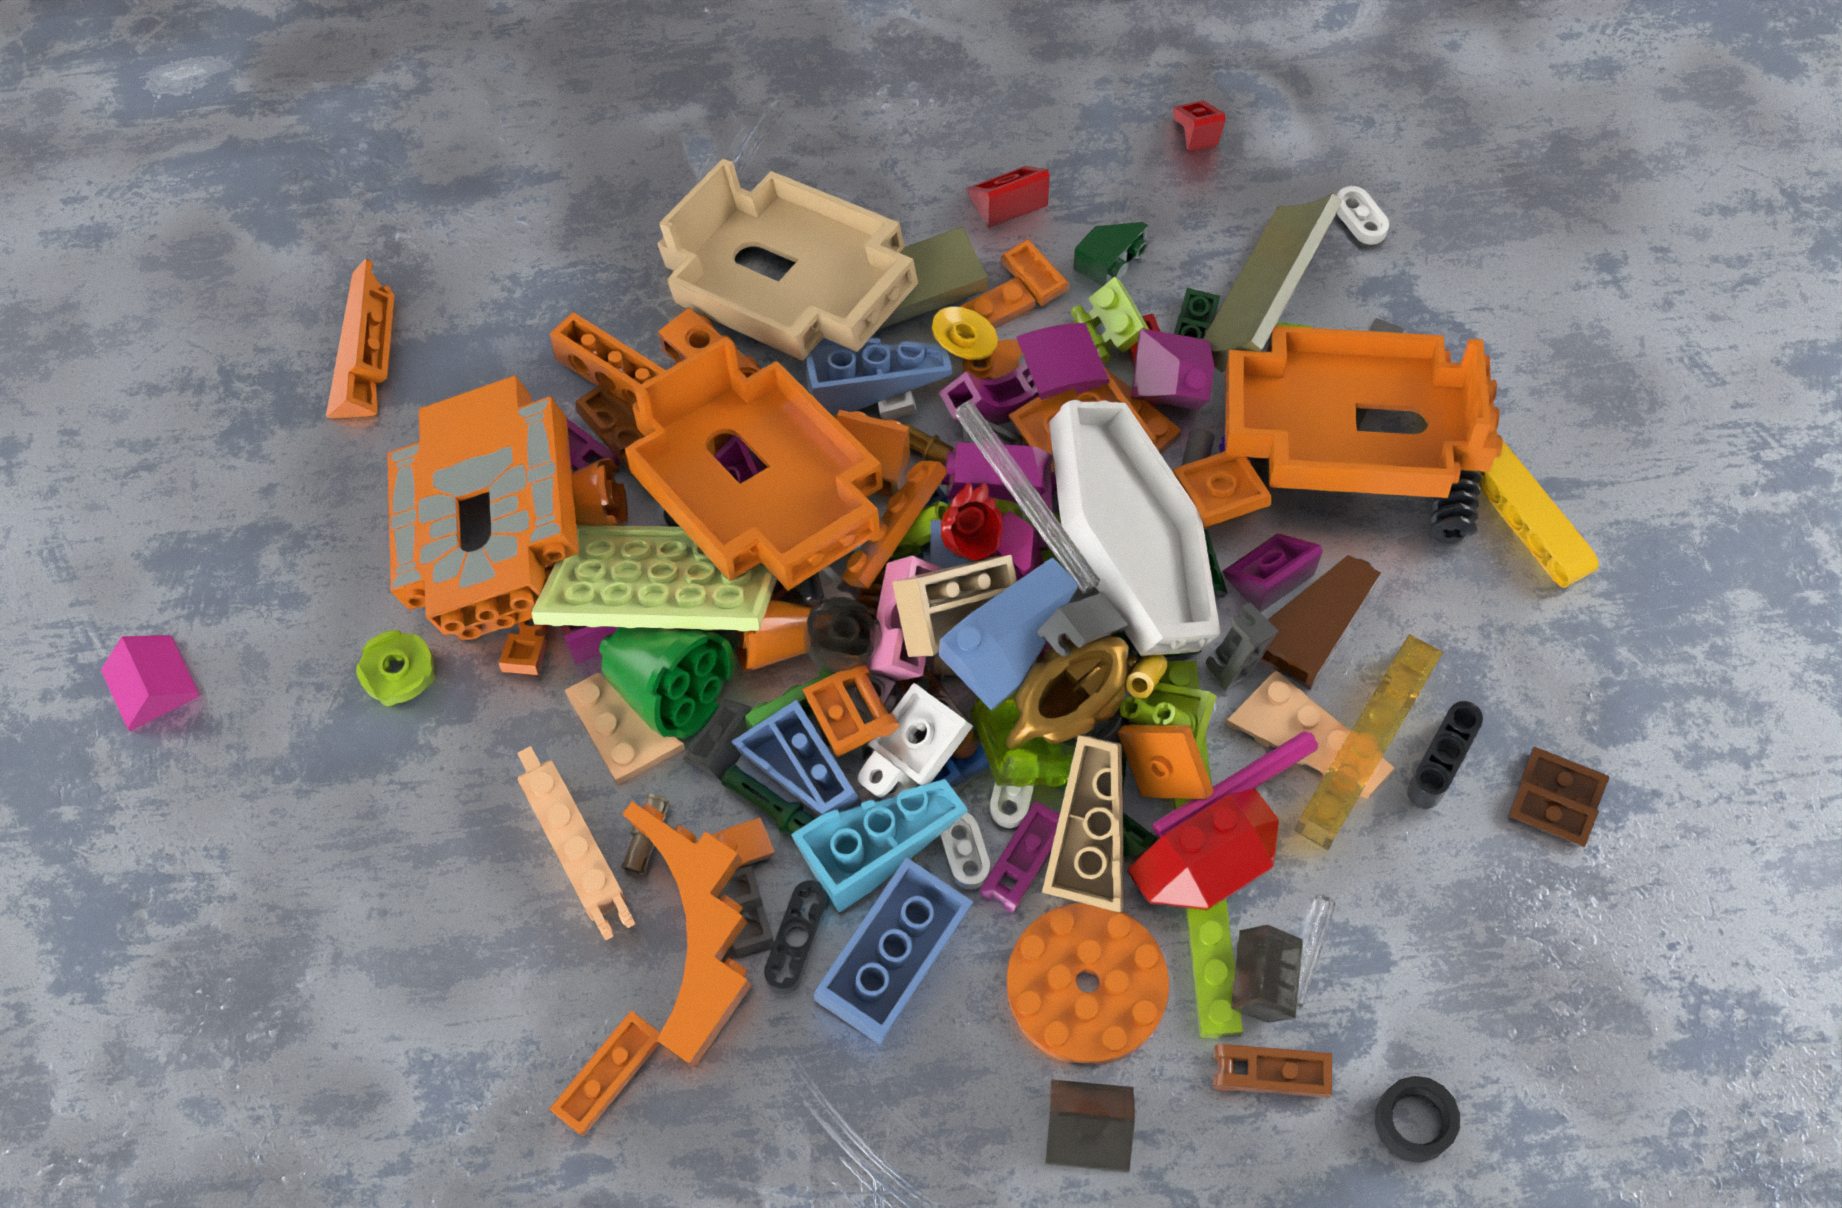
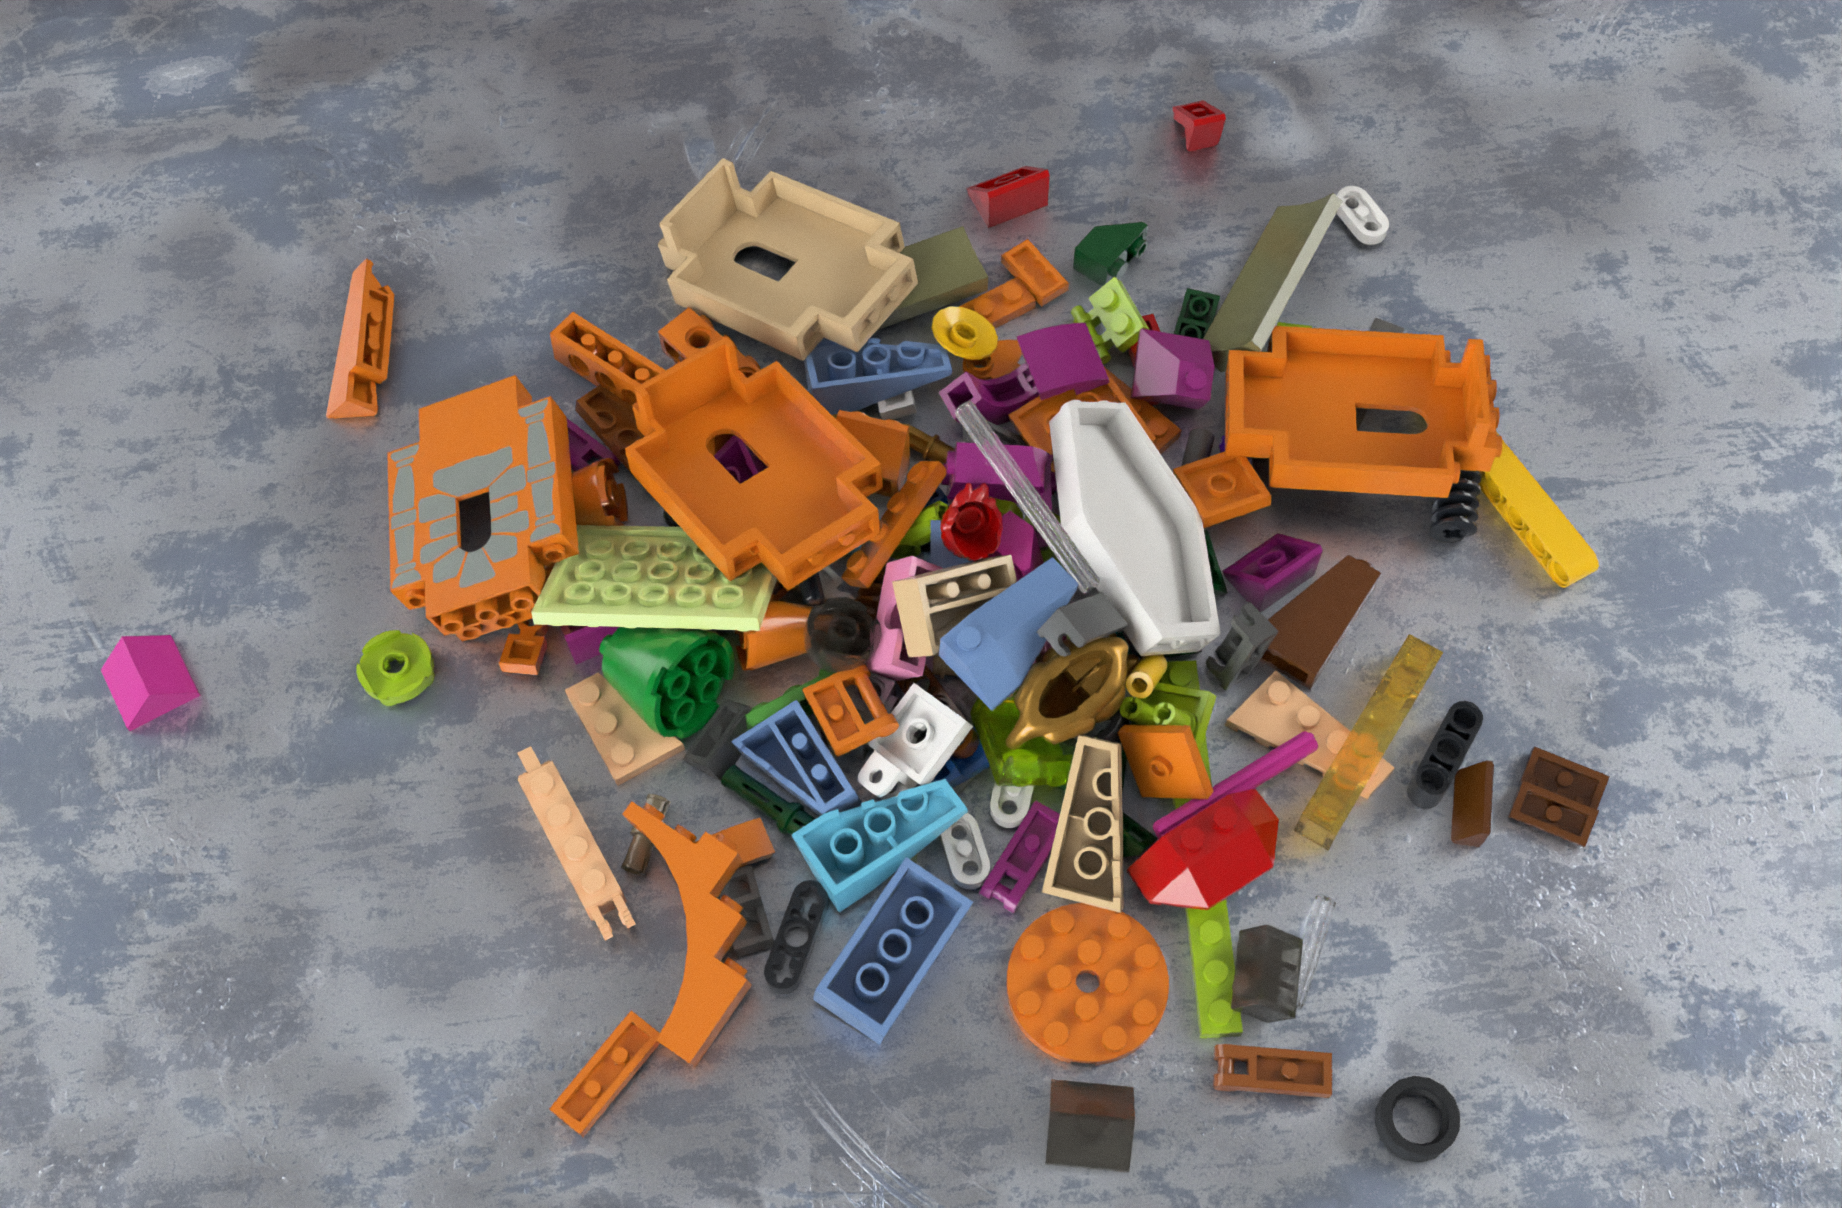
(1472, 804): none -> reddish brown slope

